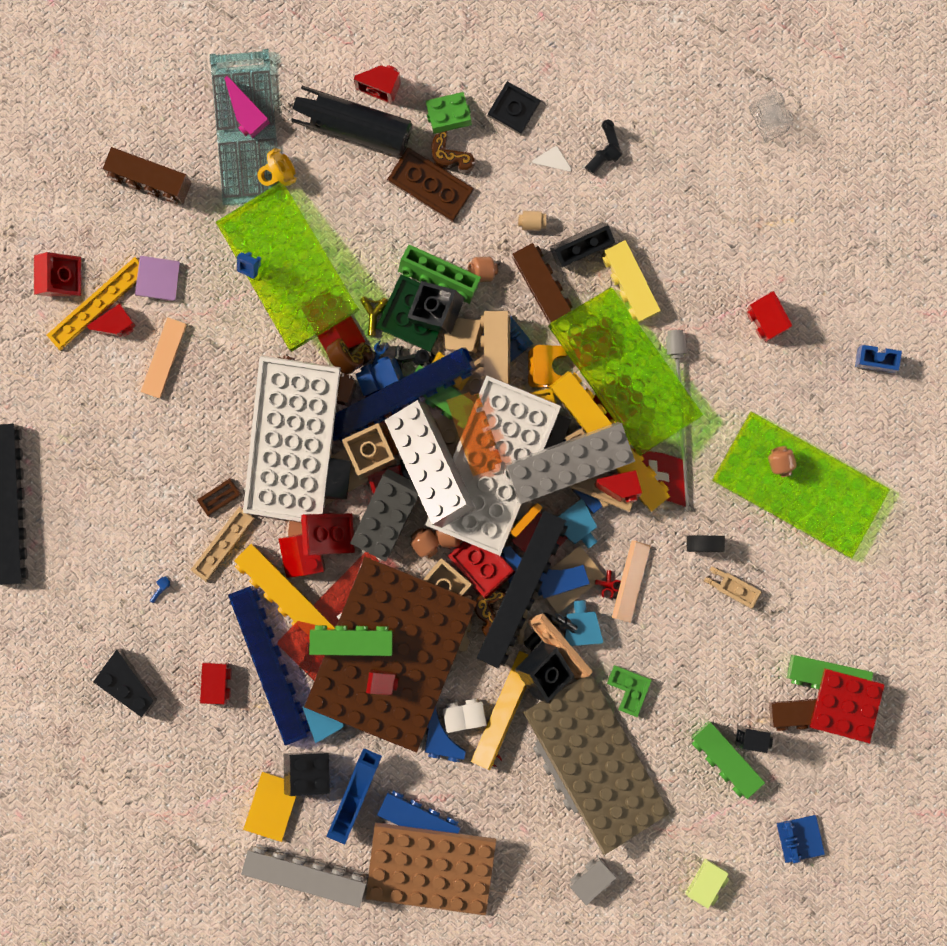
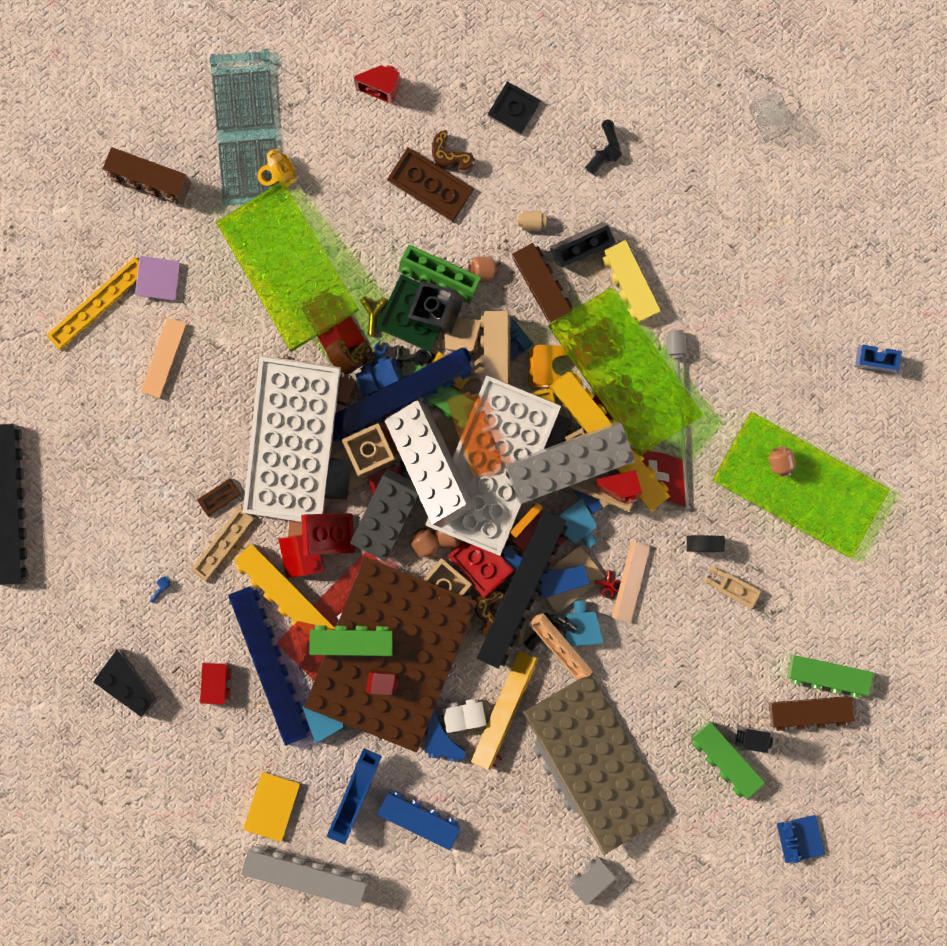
(57, 275): red slope -> none
(114, 323): red slope -> none
(248, 116): dark pink slope -> none
(248, 265): blue tile -> none
(306, 773): black brick -> none
(354, 122): black piece -> none
(430, 868): medium nougat plate -> none
(448, 112): bright green plate -> none
(544, 672): black brick -> none
(553, 158): white sticker -> none
(634, 687): bright green plate -> none
(707, 884): yellowish green brick -> none
(769, 317): red slope -> none
(847, 705): red plate -> none

